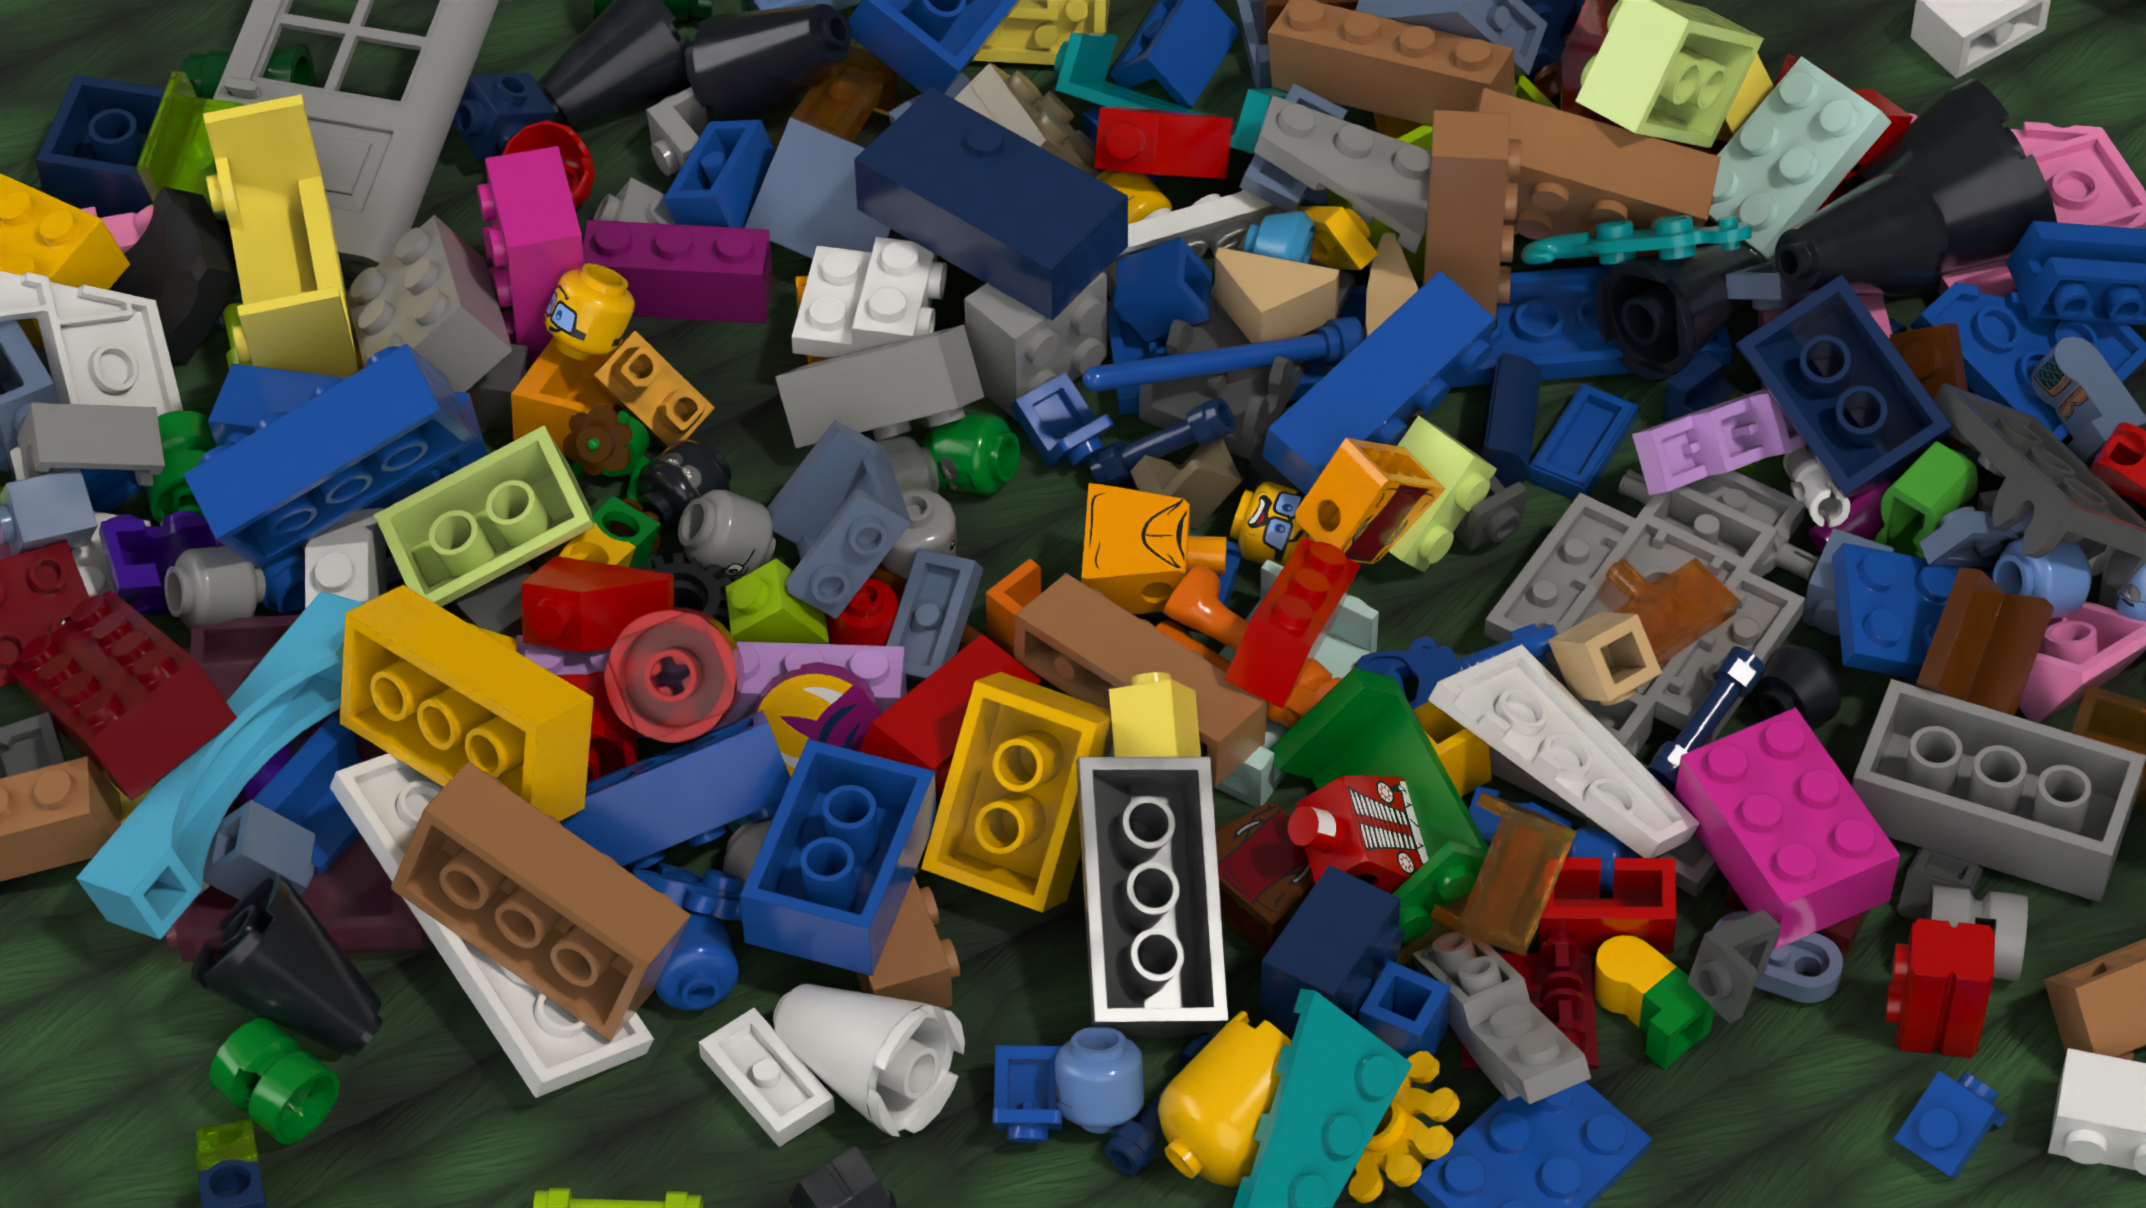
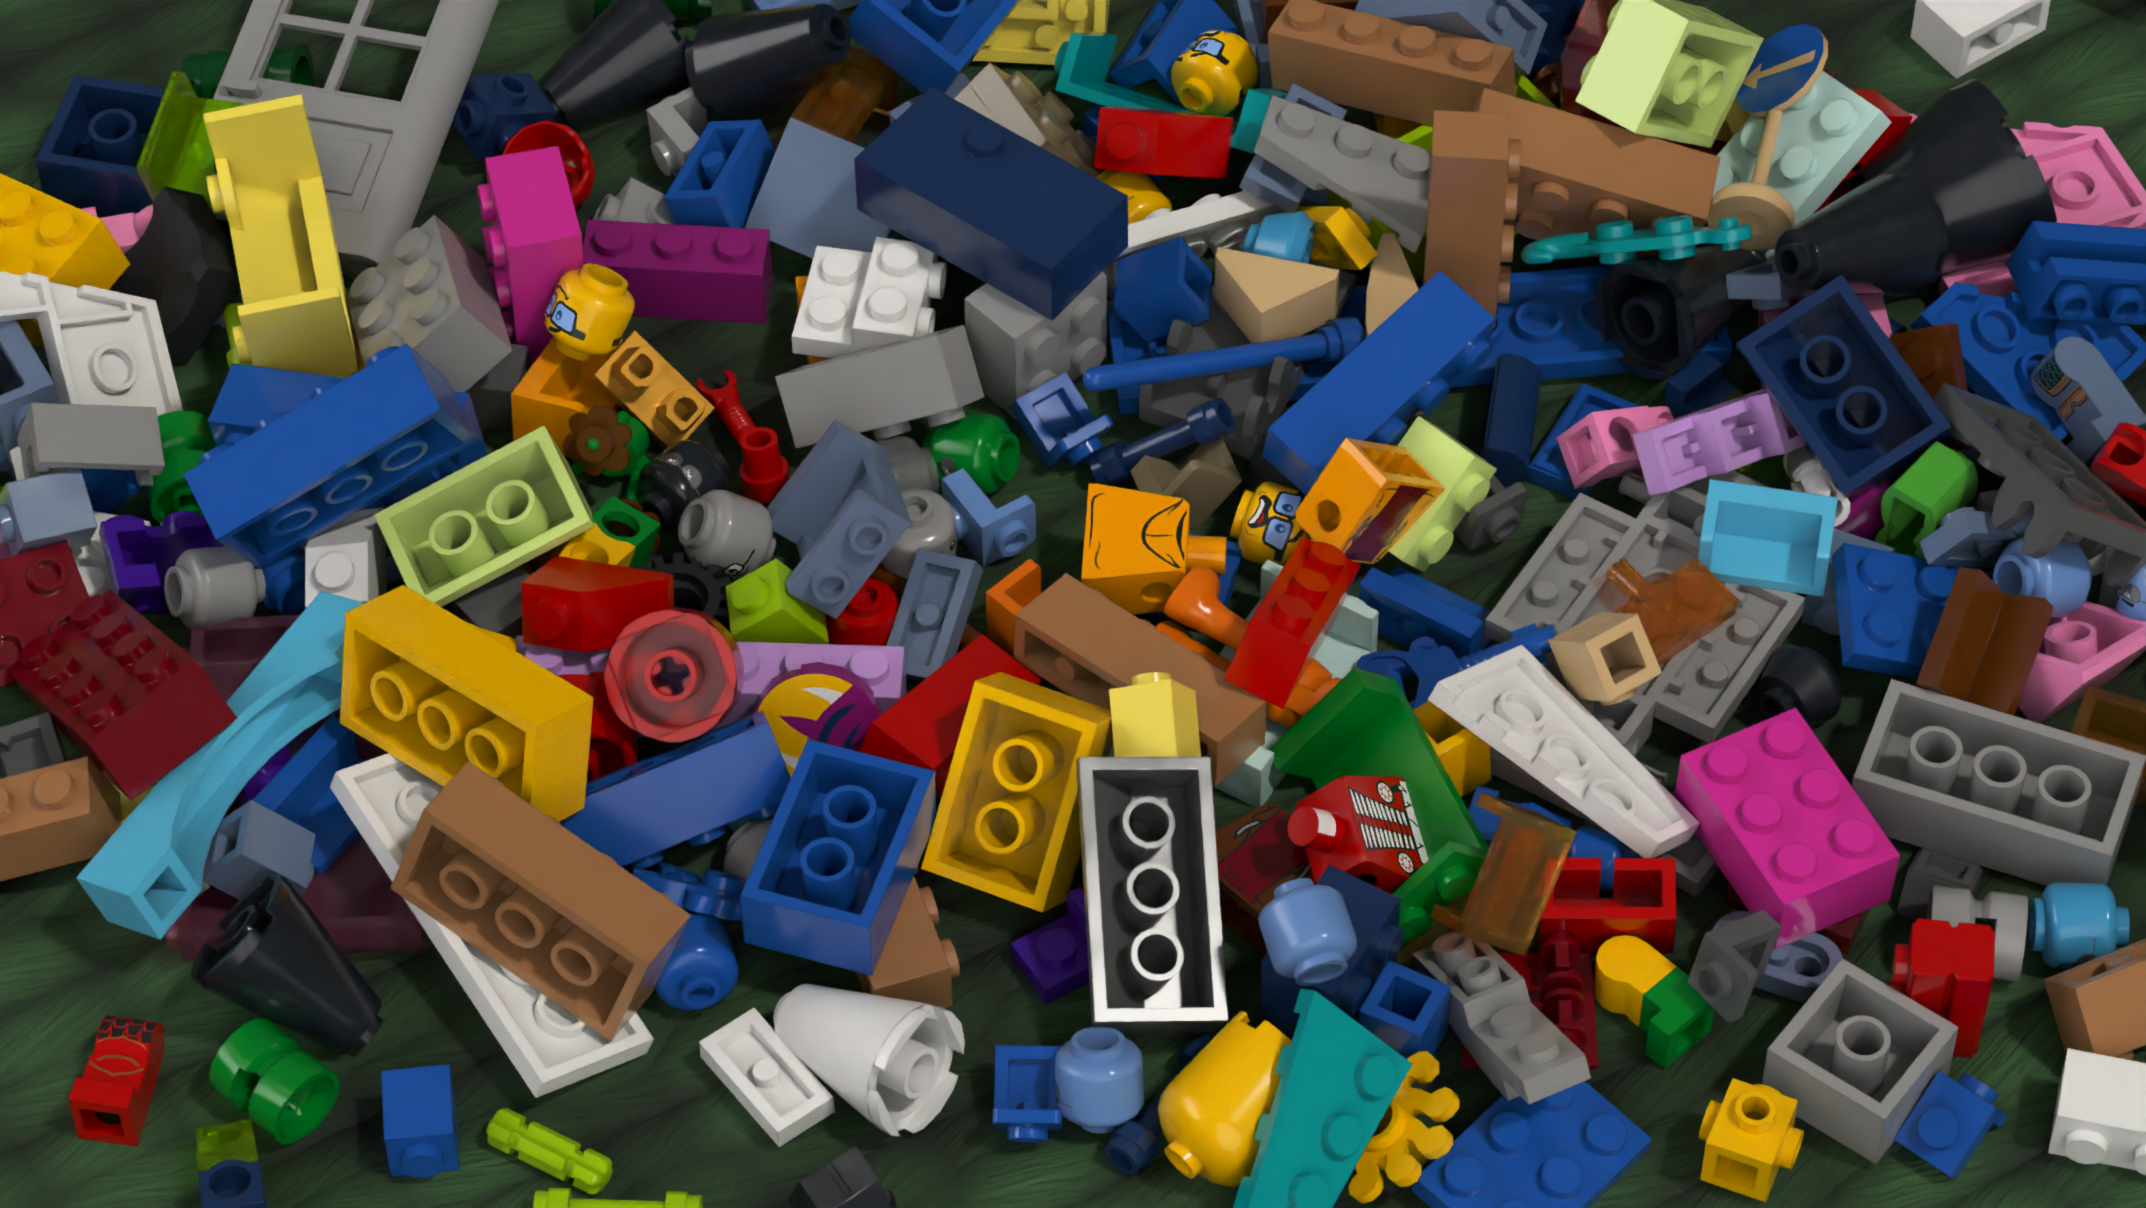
(118, 1080): none -> red leg
(420, 1121): none -> blue brick
(549, 1151): none -> lime axle
(763, 468): none -> red brick
(983, 528): none -> medium blue bracket
(1056, 954): none -> dark purple bracket
(1217, 71): none -> yellow head
(1308, 932): none -> medium blue head
(1418, 608): none -> blue panel
(1604, 444): none -> bright pink leg
(1734, 678): dark blue bar -> none
(1749, 1139): none -> yellow brick
(1767, 537): none -> medium azure panel
(1776, 79): none -> tan piece
(1859, 1059): none -> light grey brick
(2076, 923): none -> dark azure head

